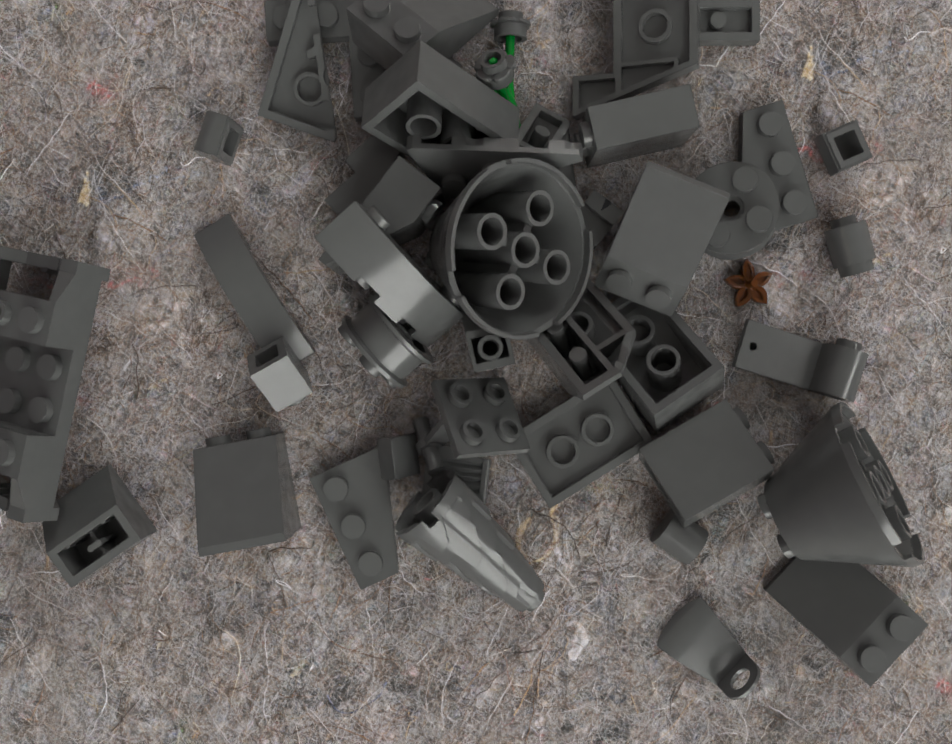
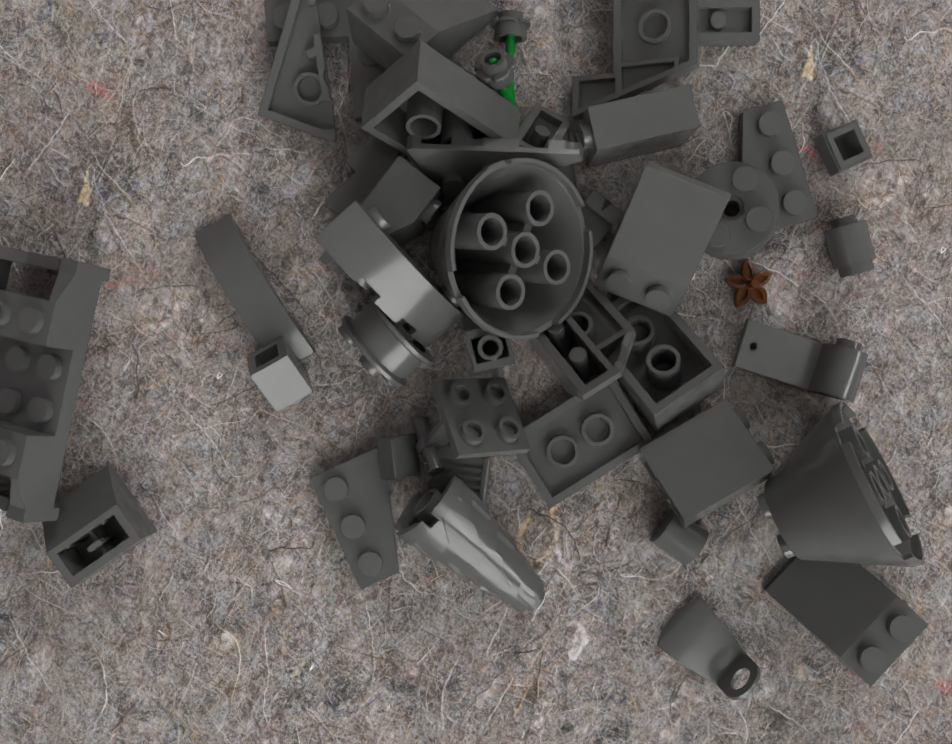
(218, 138): dark grey brick -> none
(244, 492): dark grey slope -> none

